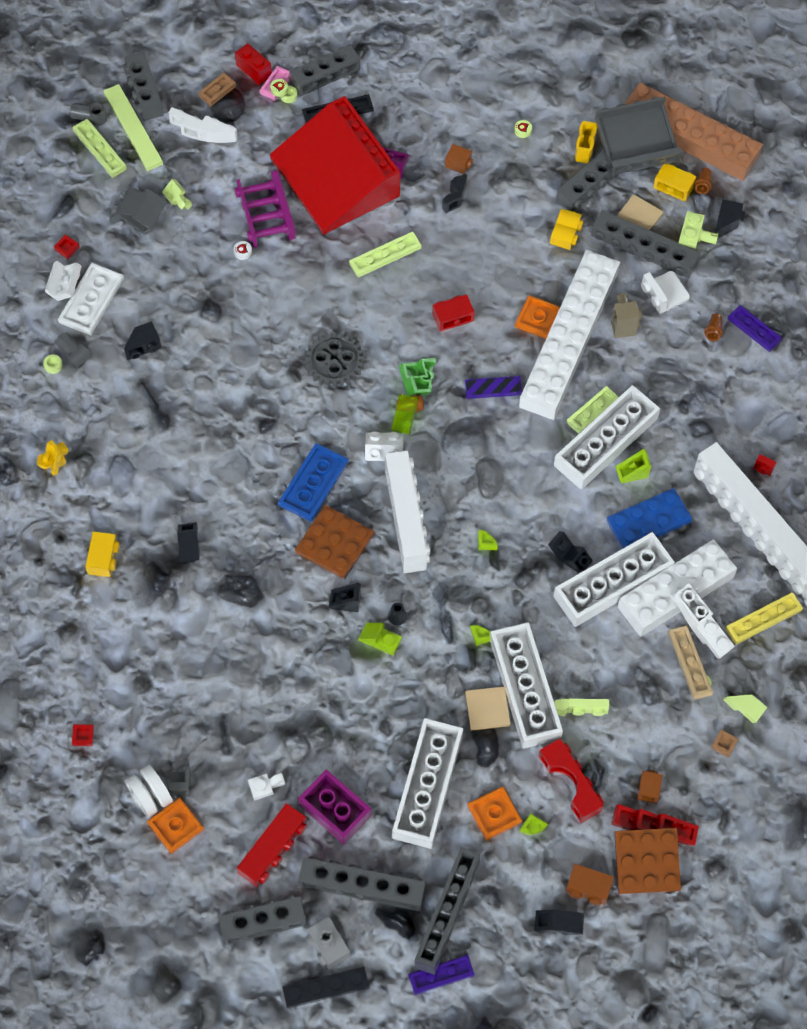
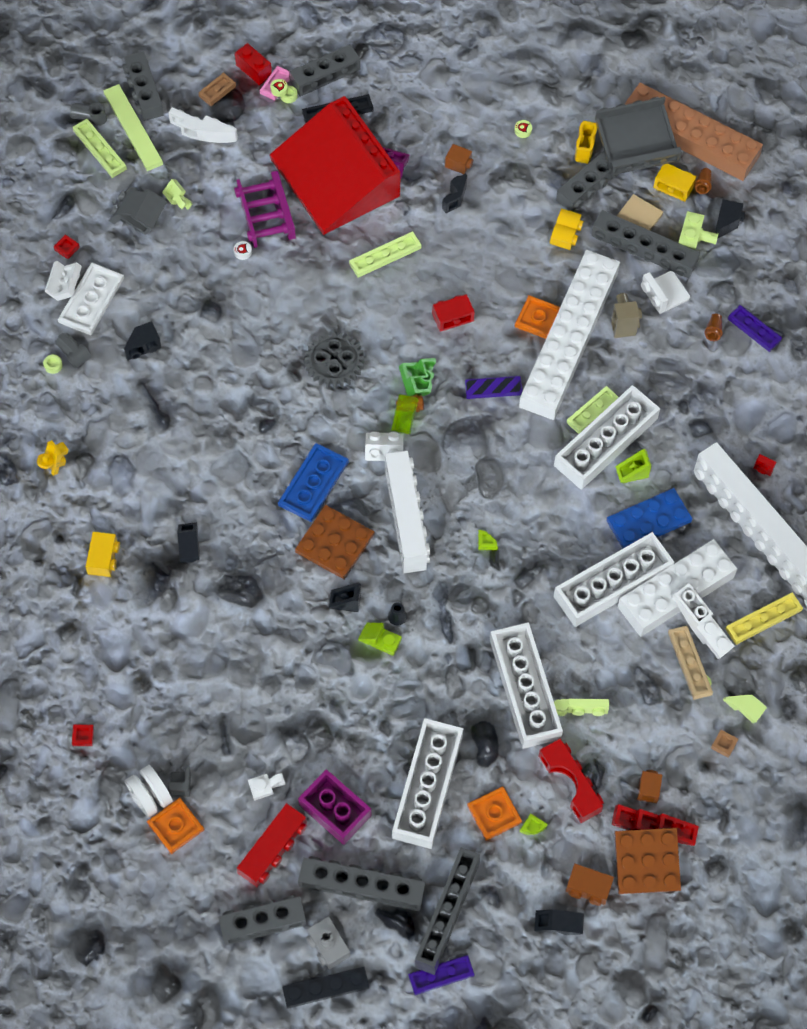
(480, 634): lime tile -> none
(487, 708): tan tile -> none
(573, 556): black slope -> none

